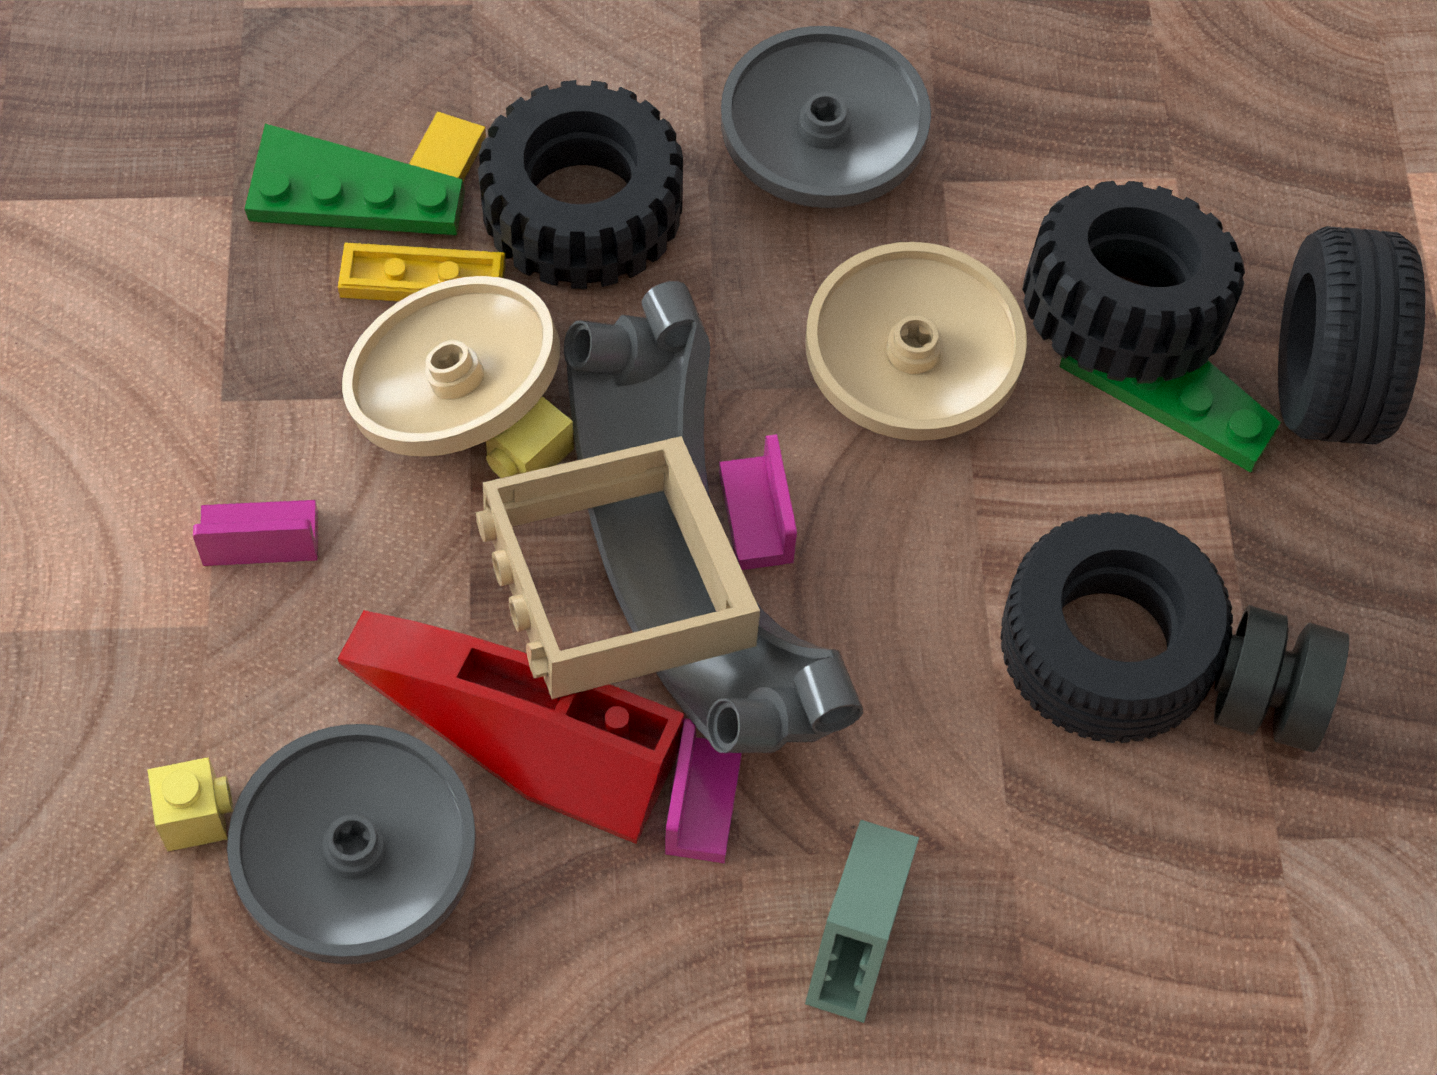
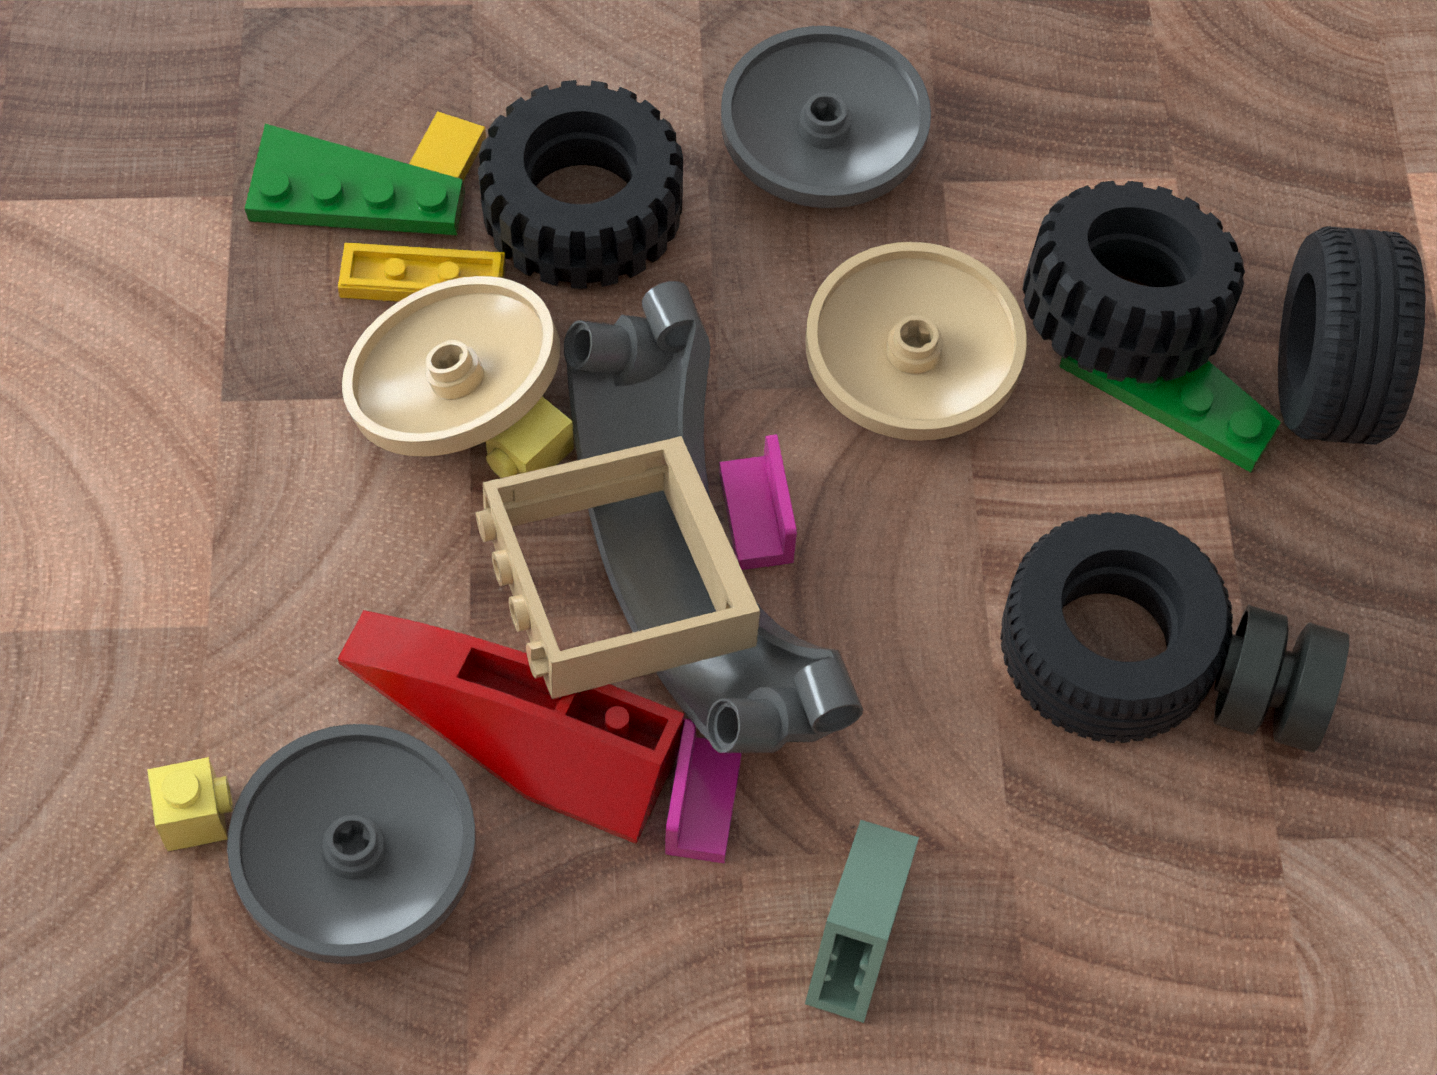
(257, 533): dark pink panel -> none

